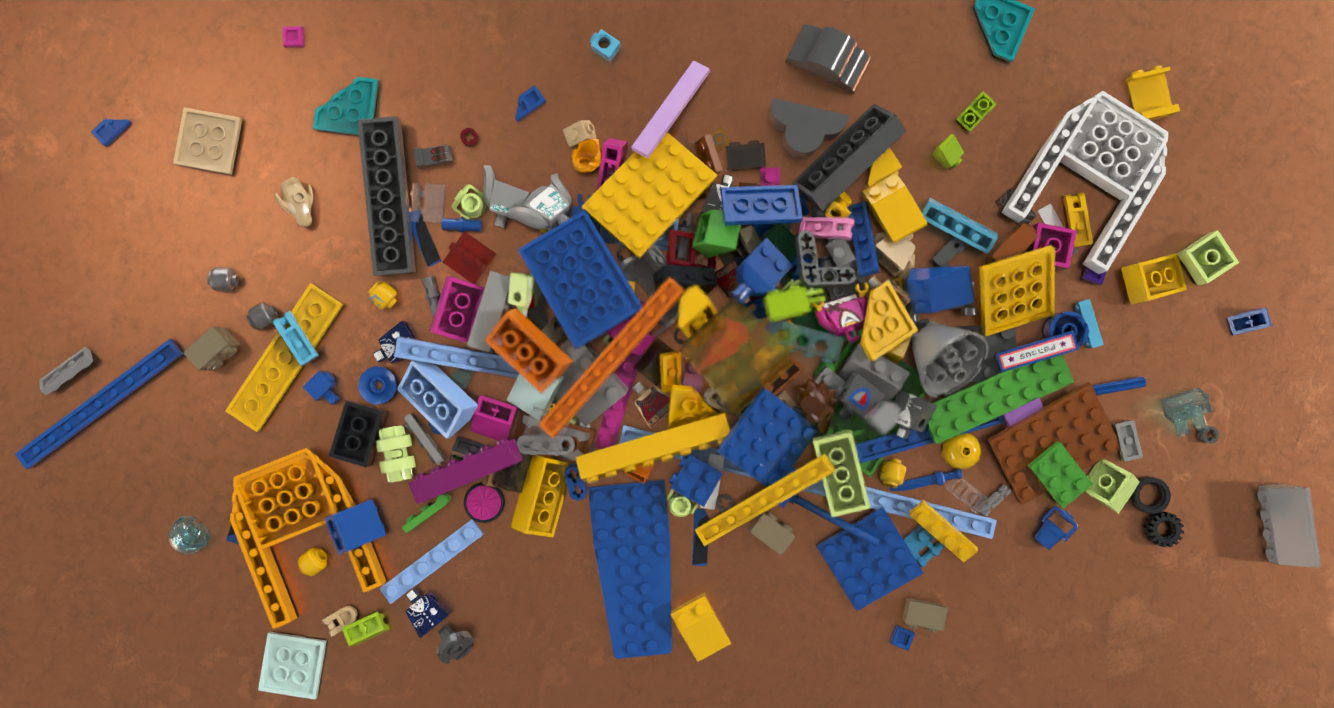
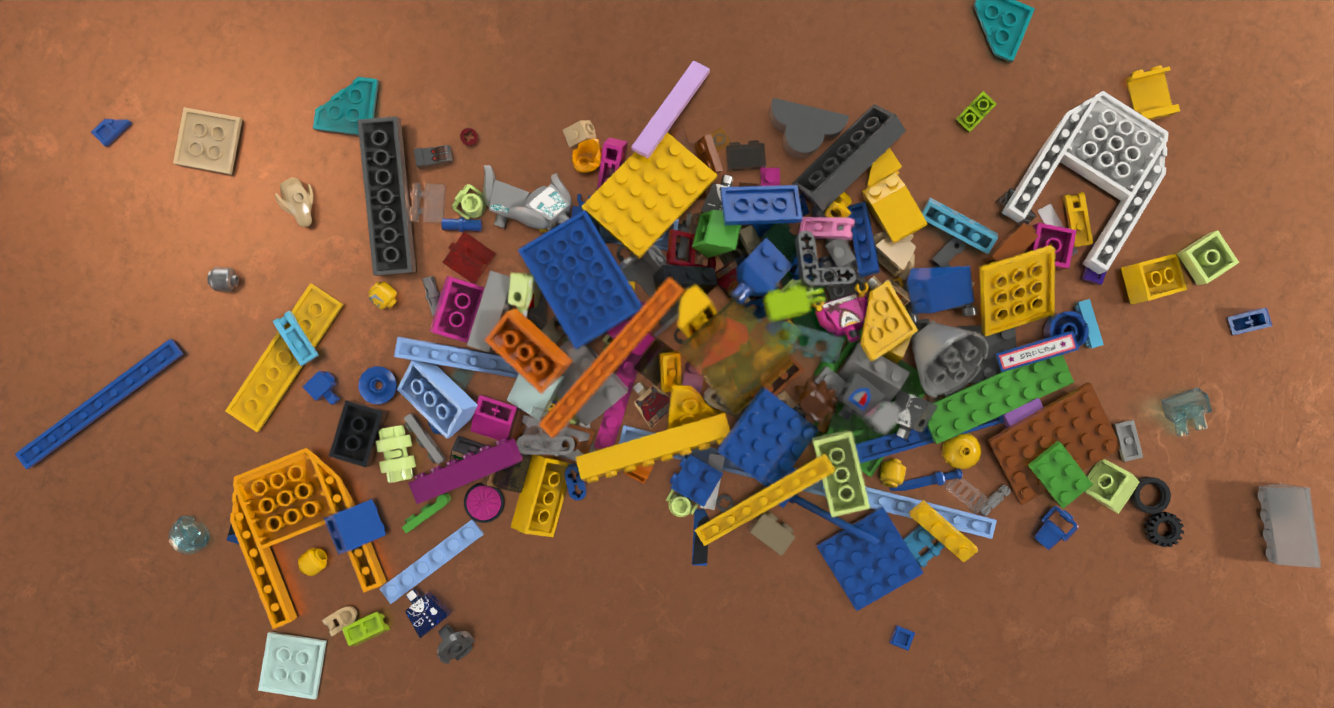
(65, 371): light grey plate -> none
(212, 349): dark tan brick -> none
(261, 316): flat silver head -> none
(293, 36): dark pink tile -> none
(389, 340): clear blue torso -> none
(425, 242): black sticker -> none
(529, 102): blue tile -> none
(609, 52): medium azure brick -> none
(634, 565): blue wing -> none
(700, 627): yellow slope -> none
(829, 56): dark grey brick -> none
(924, 614): dark tan brick -> none
(948, 152): lime slope -> none
(1117, 386): blue axle -> none
(1215, 435): dark grey bush -> none

